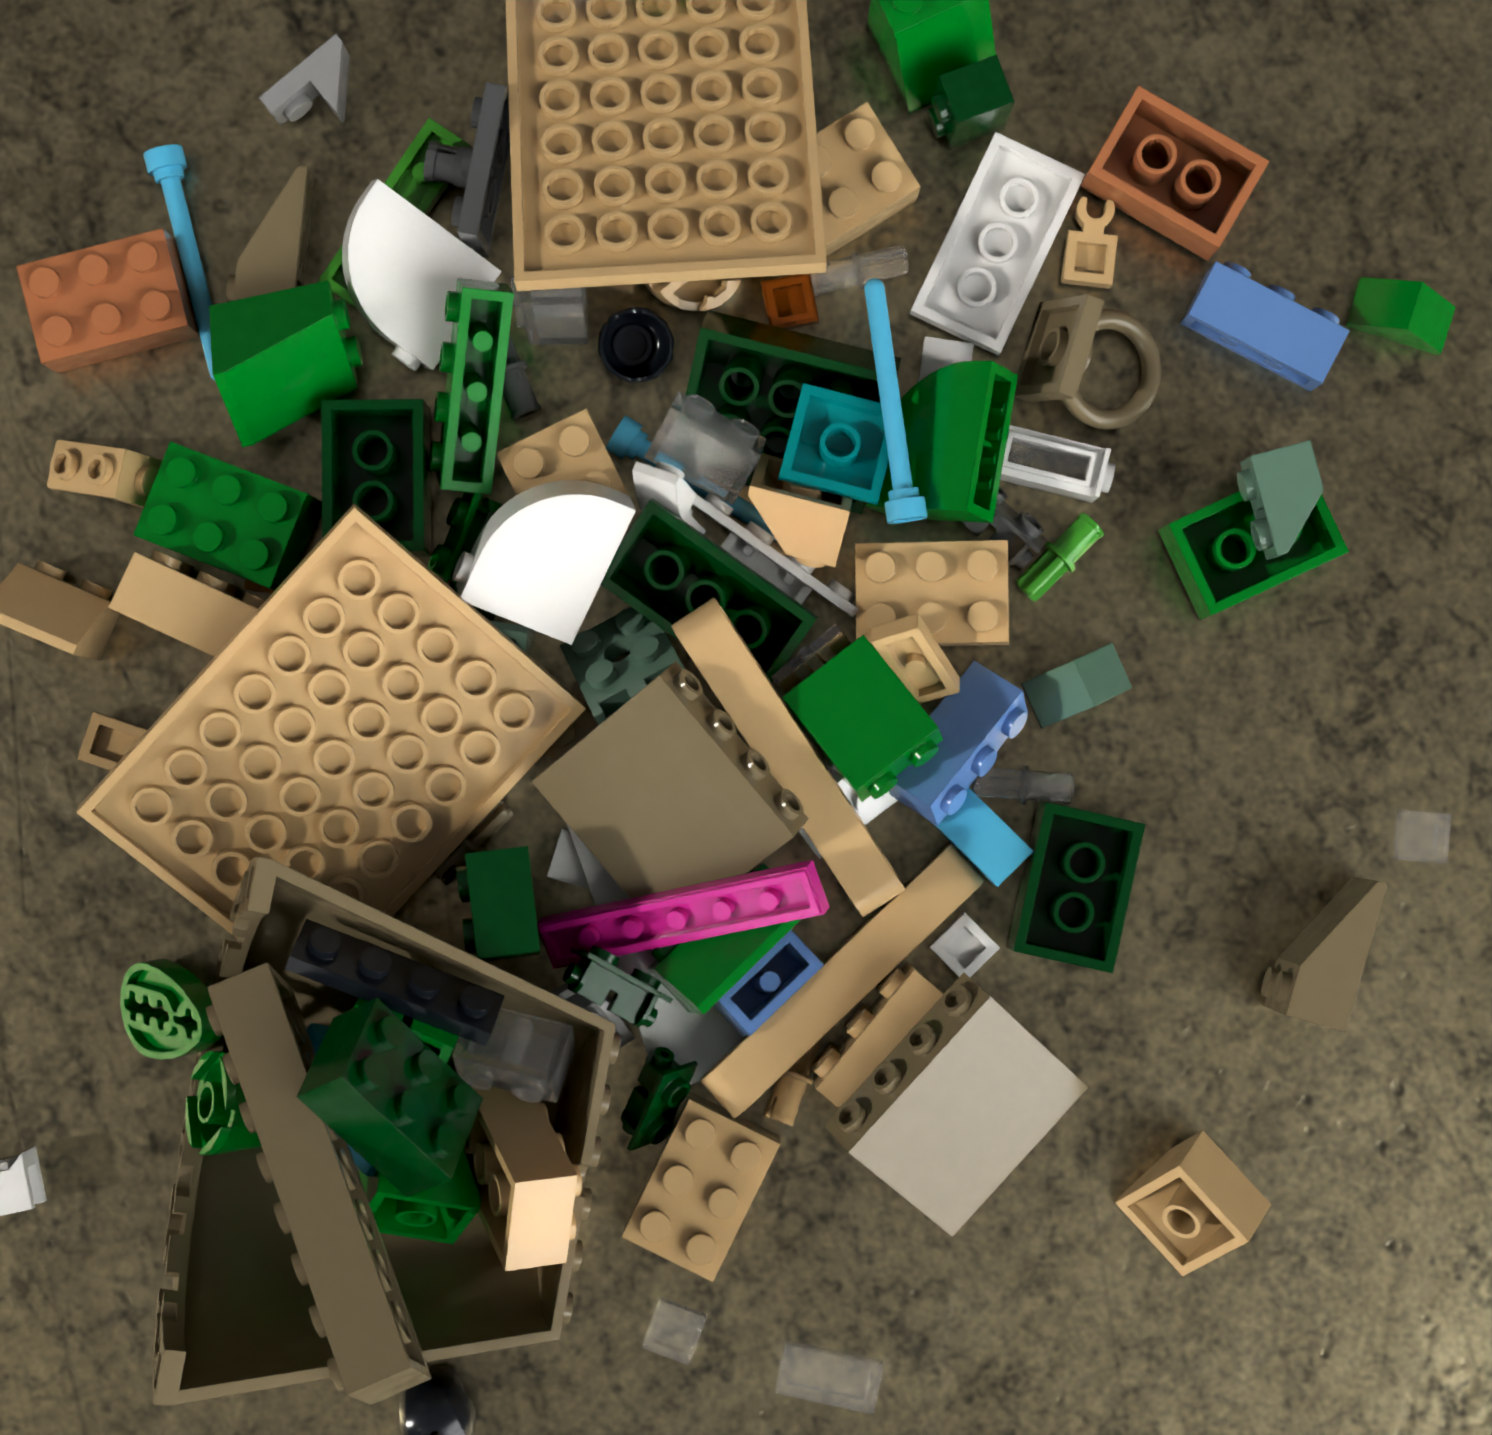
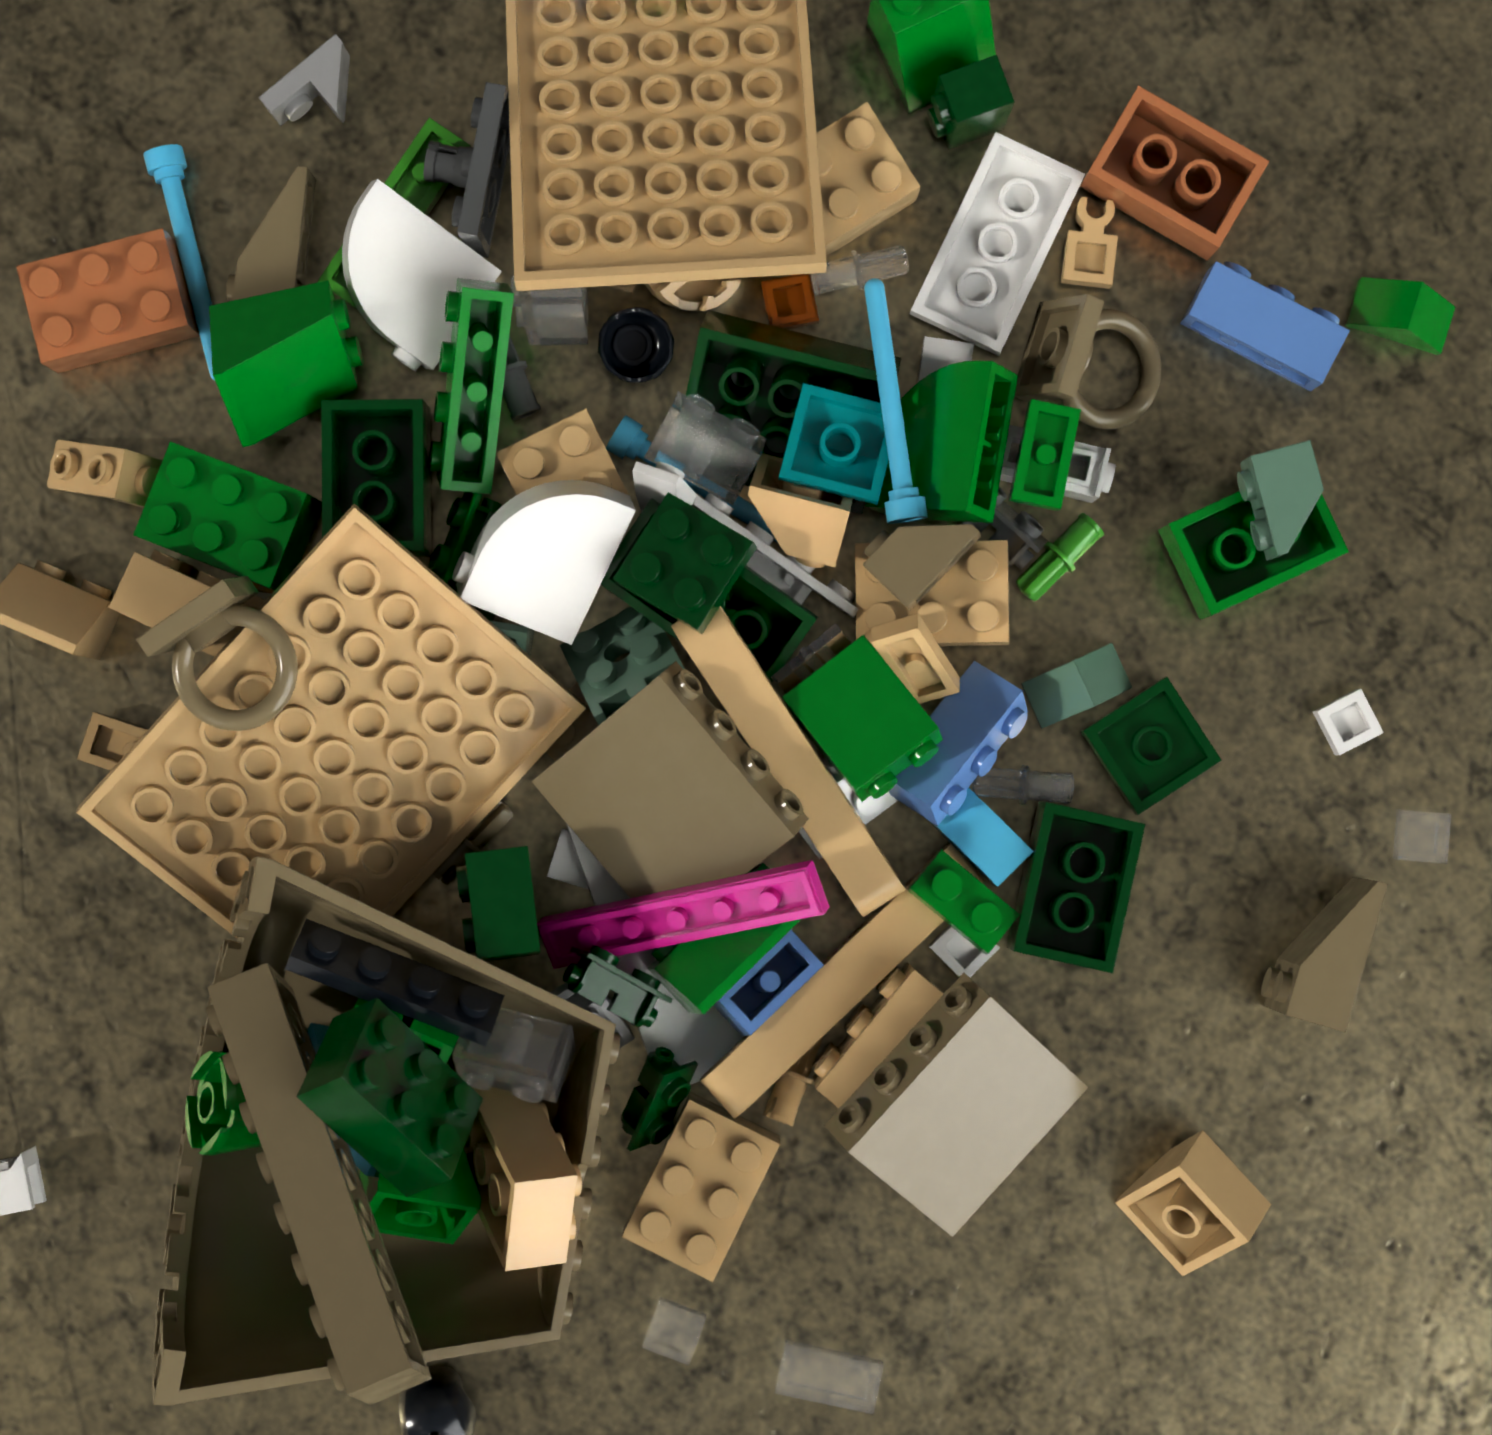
(181, 994): green piece -> none
(205, 622): none -> dark tan tile
(685, 563): none -> dark green plate
(917, 557): none -> dark tan slope
(963, 902): none -> green plate
(1044, 455): none -> green plate
(1151, 745): none -> dark green plate
(1348, 722): none -> white tile

